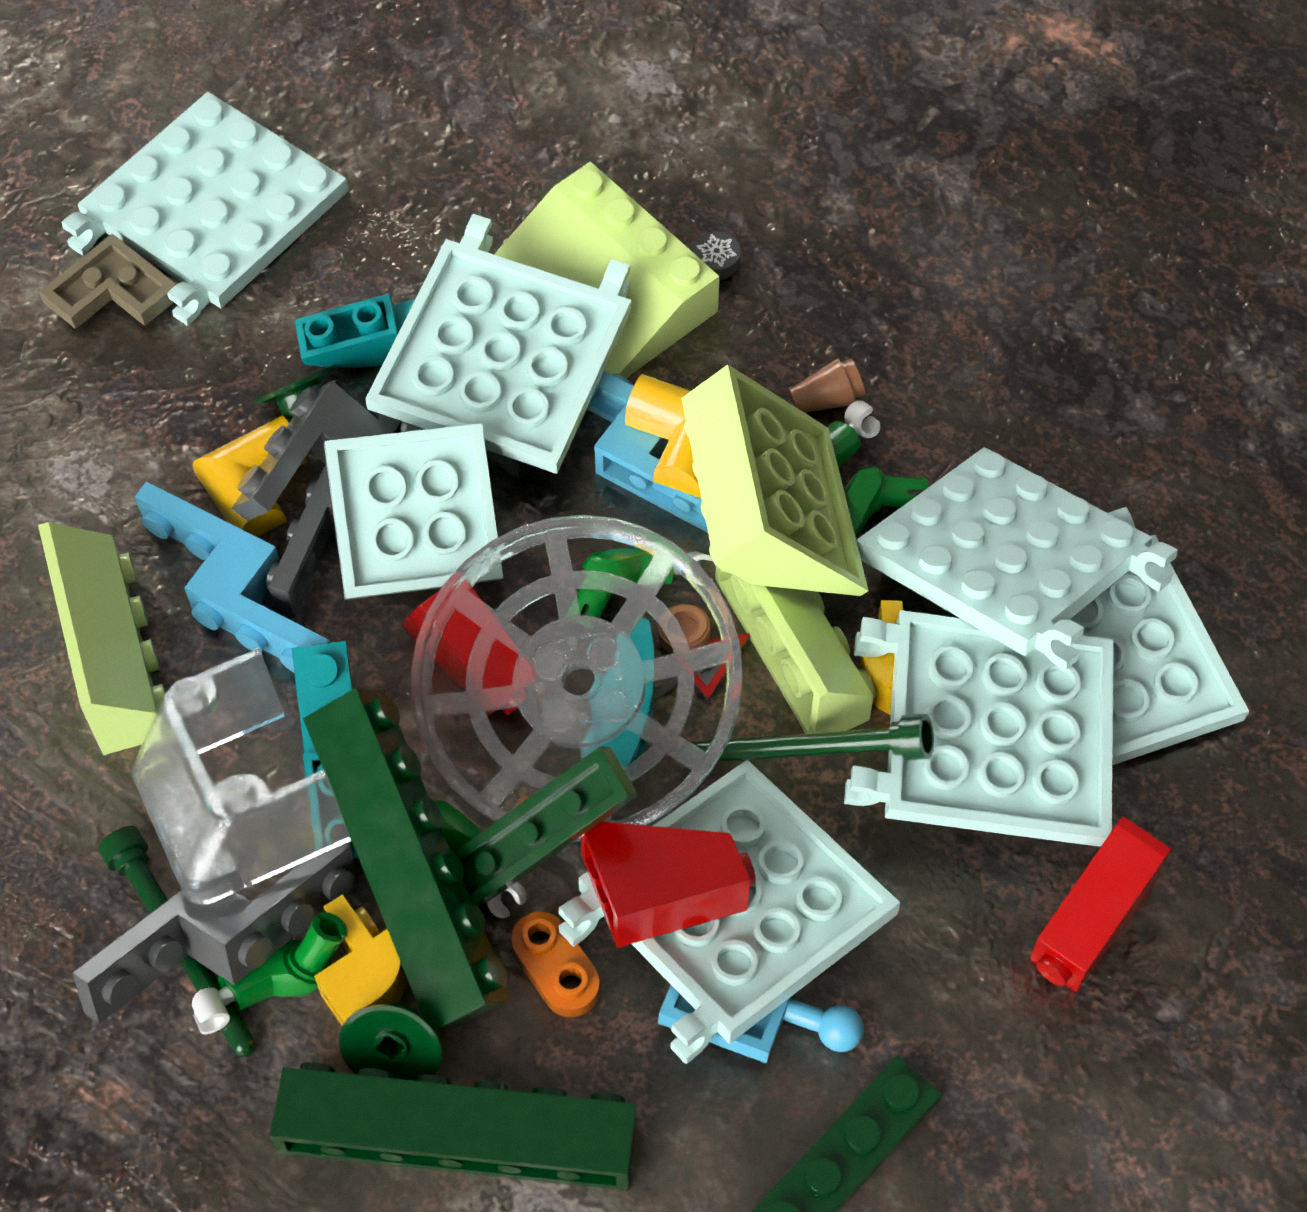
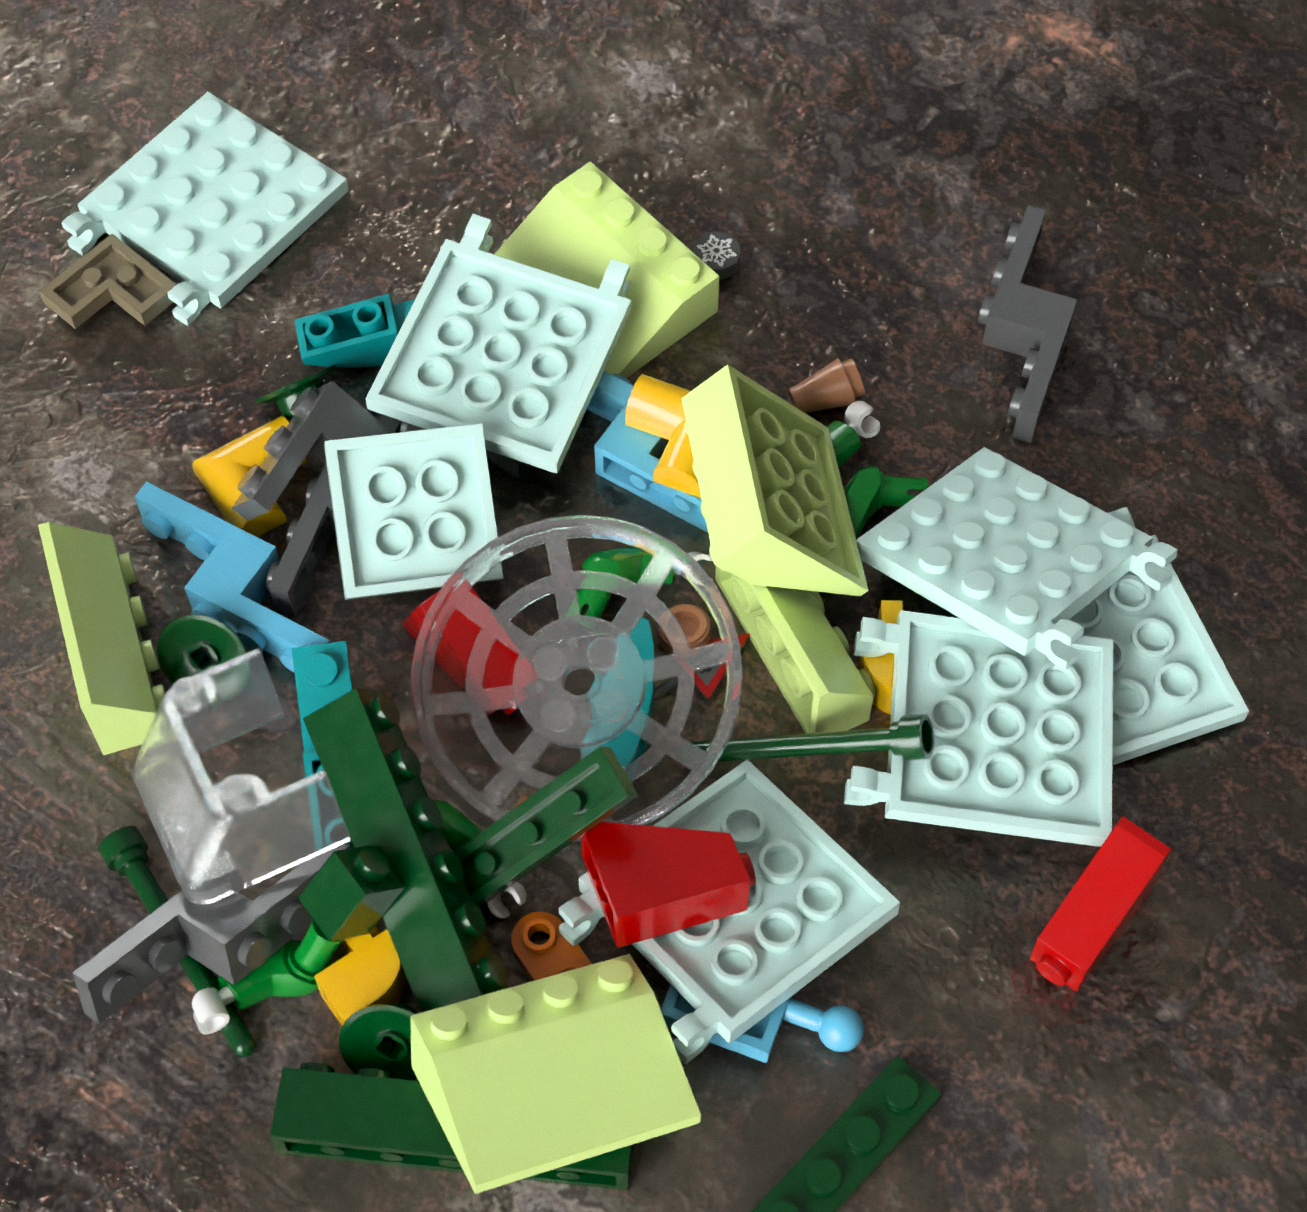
(181, 642): none -> dark green piece
(351, 892): none -> dark green brick
(551, 1072): none -> yellowish green slope
(1026, 322): none -> dark grey bracket

